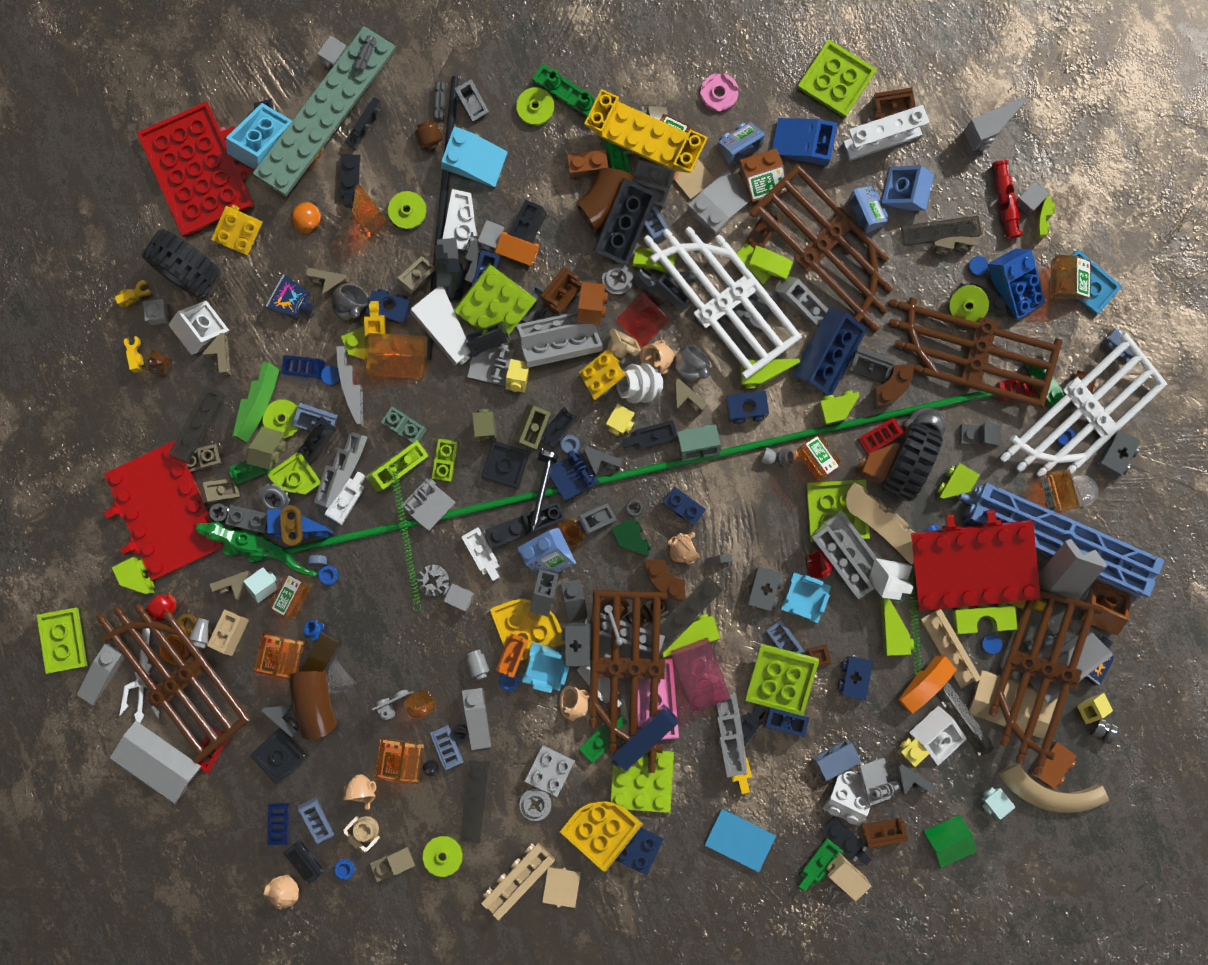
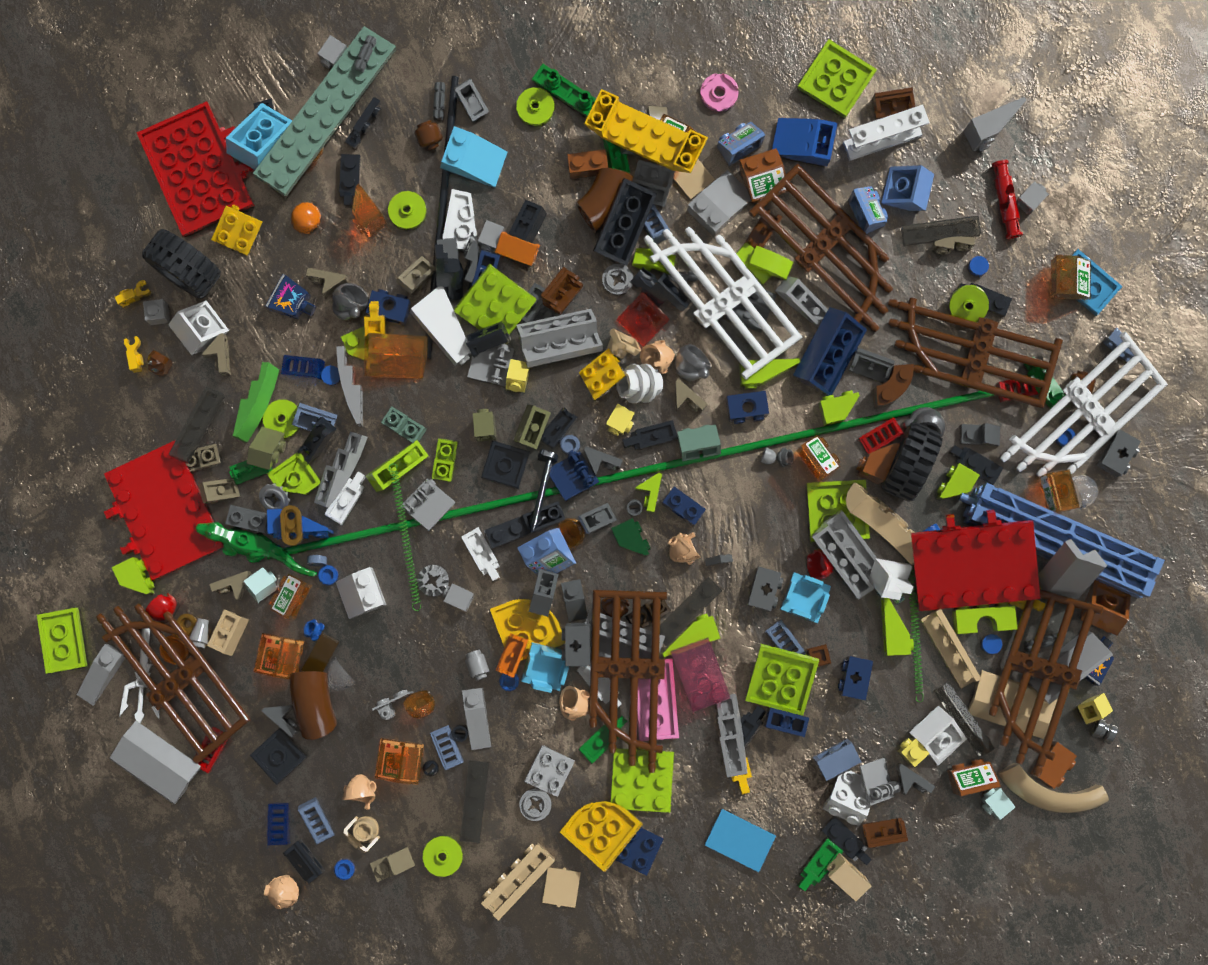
(213, 513): dark grey bush -> none
(360, 592): none -> white slope
(591, 303): dark orange brick -> none
(608, 609): light grey hinge -> none
(644, 738): dark blue slope -> none
(650, 486): none -> lime slope
(664, 580): reddish brown brick -> none
(927, 683): orange slope -> none
(950, 841): green slope -> none
(973, 777): none -> slope
(984, 467): none -> black hinge
(1017, 281): blue slope -> none
(1044, 213): lime slope -> none

